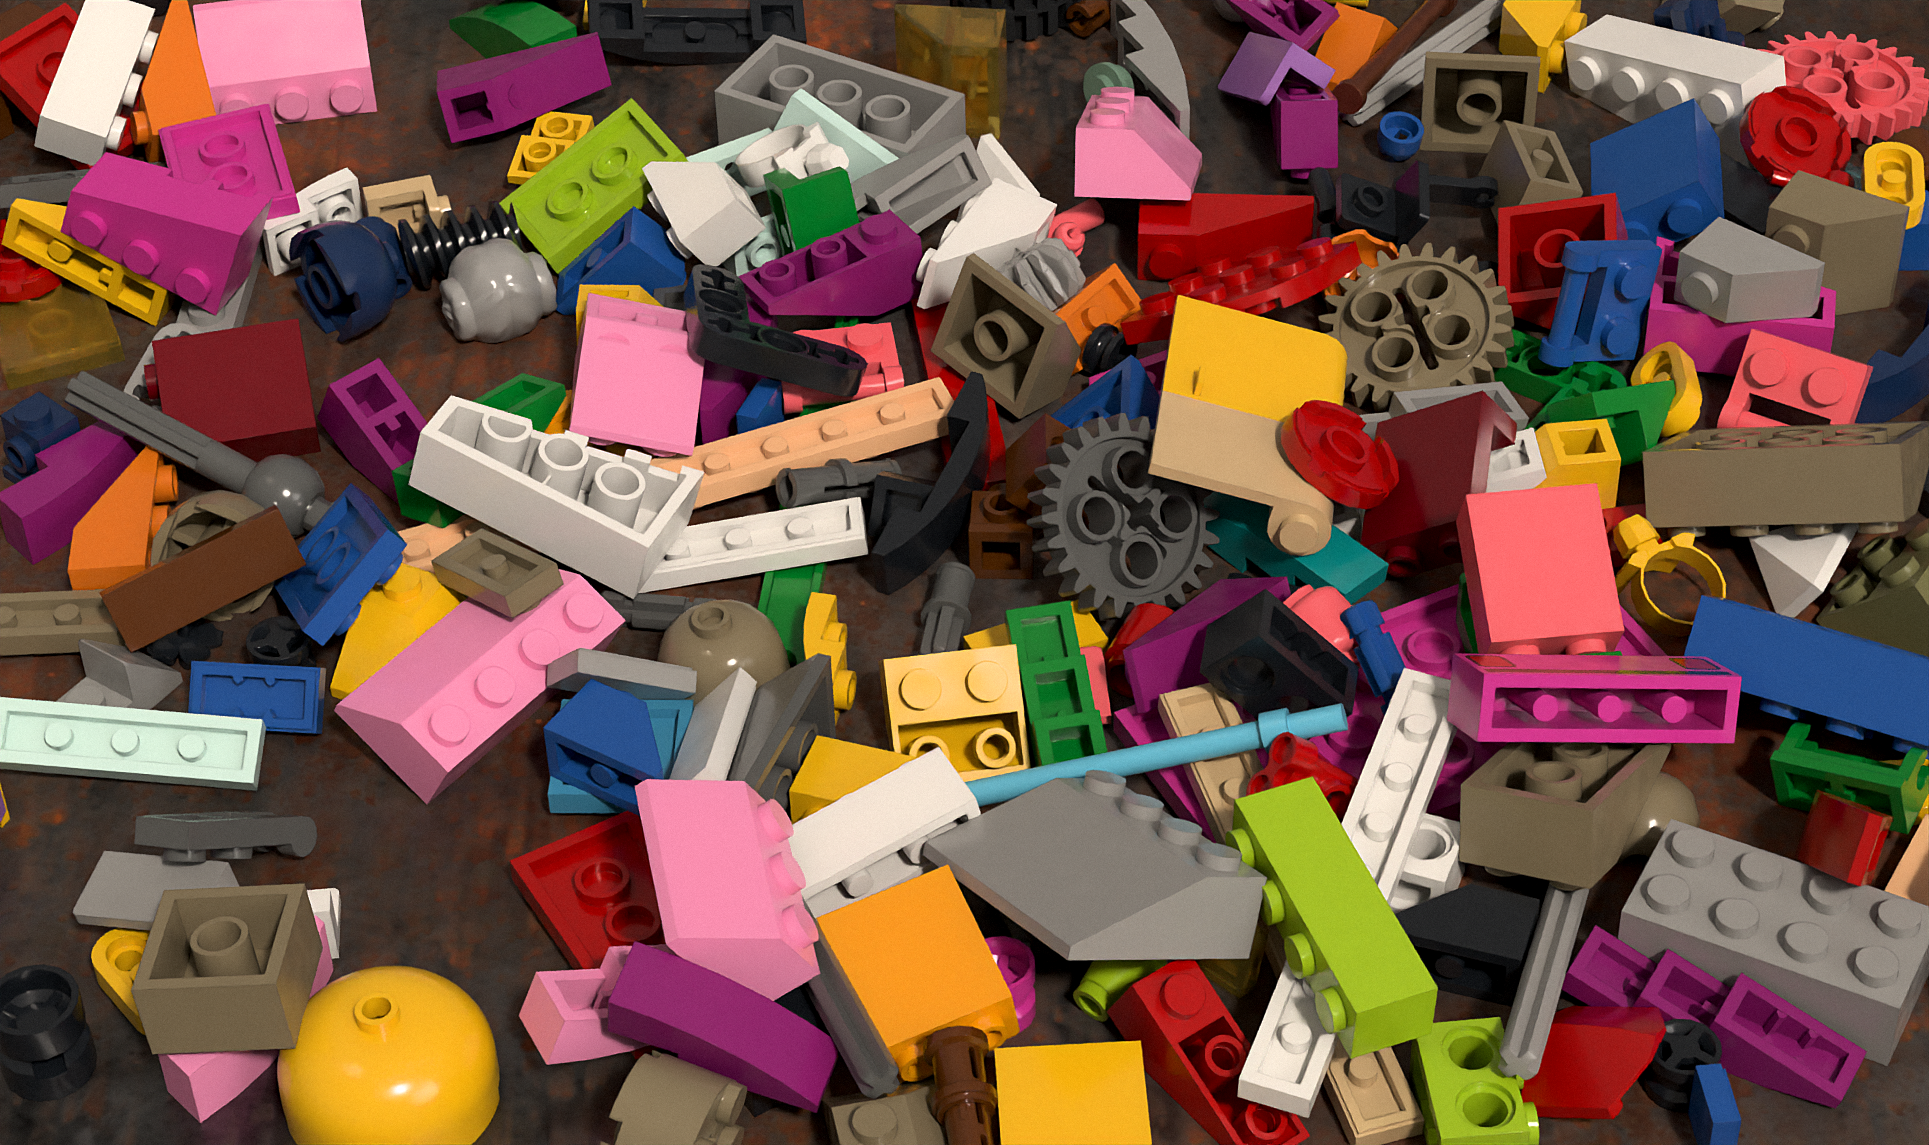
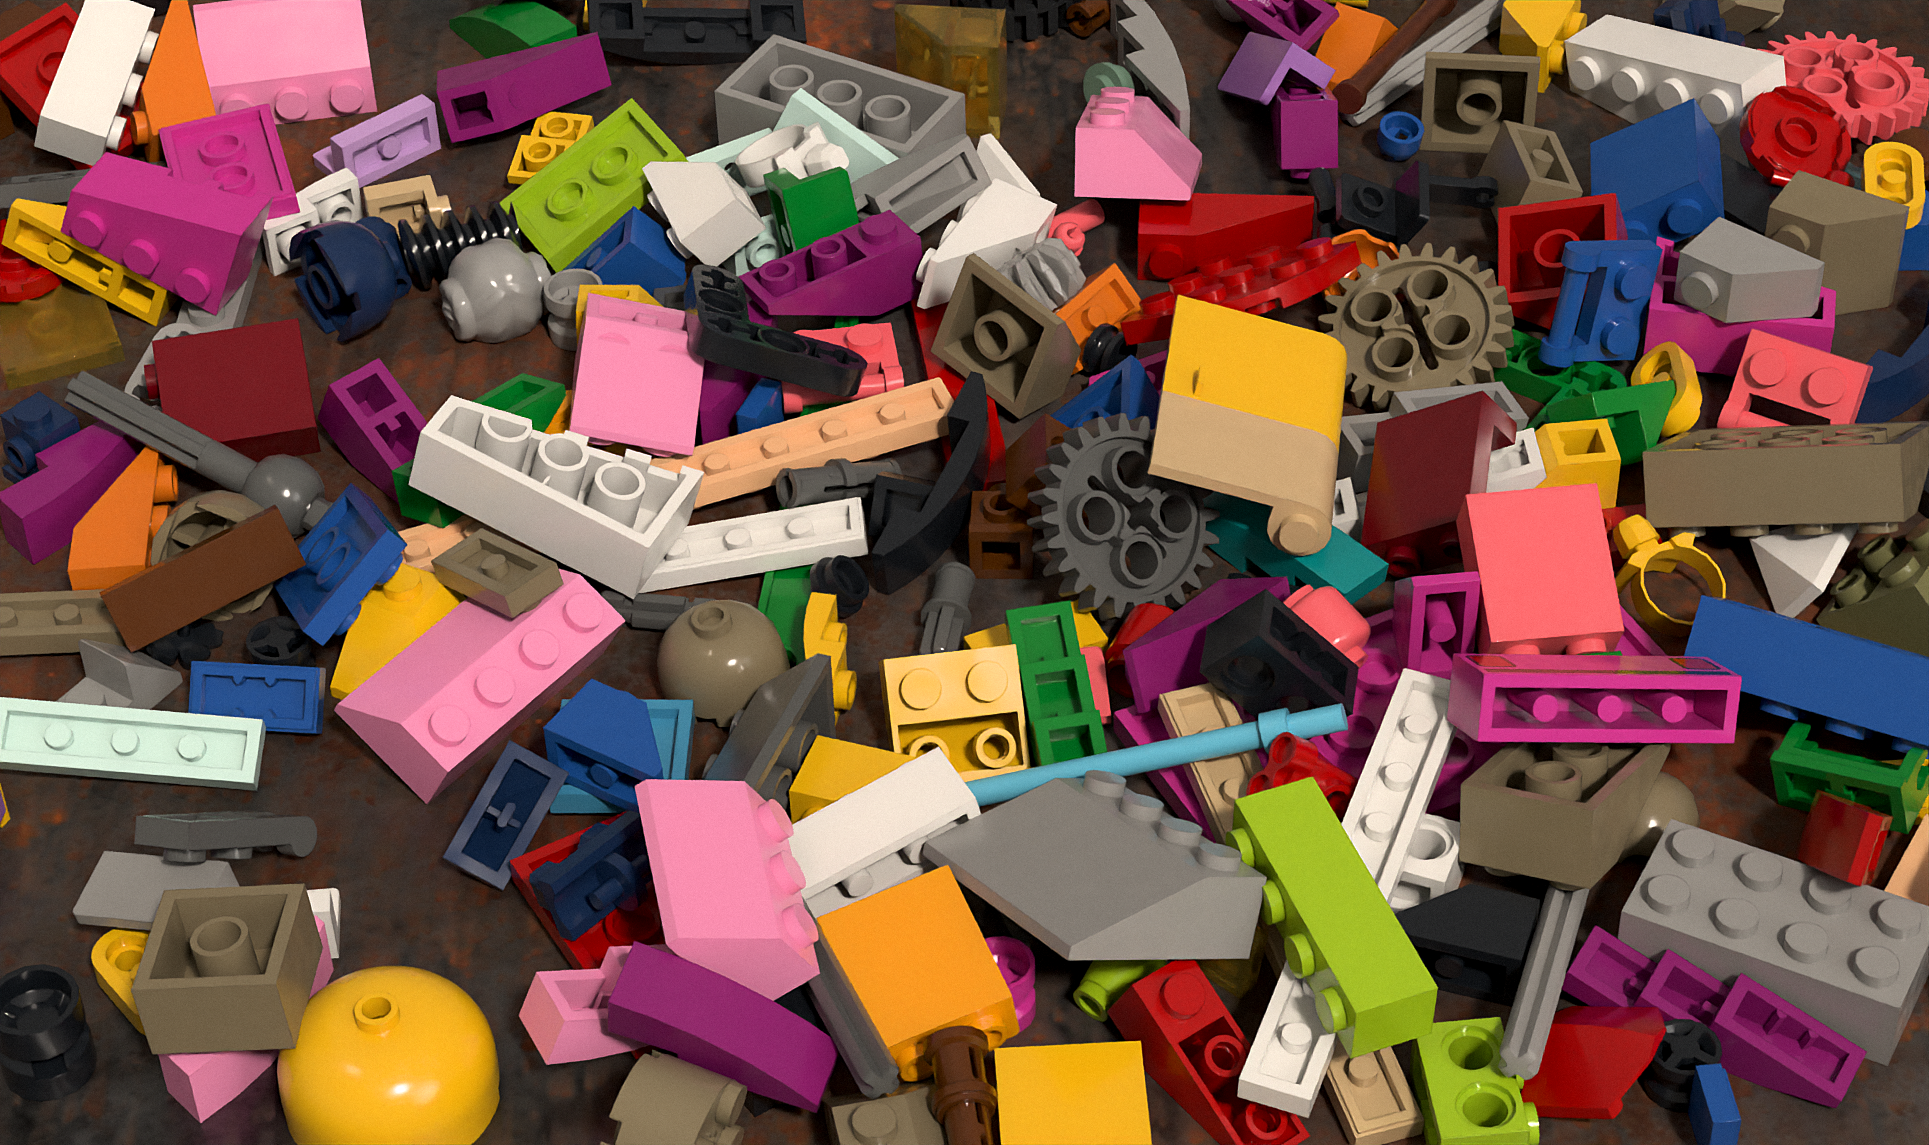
(383, 142): none -> lavender panel
(505, 815): none -> dark blue slope
(563, 310): none -> light grey wheel
(598, 877): none -> dark blue hips
(634, 675): light grey tile -> none
(715, 730): white tile -> none
(841, 578): none -> black plate
(1337, 456): red tile -> none
(1375, 650): blue axle -> none
(1435, 620): none -> dark pink slope

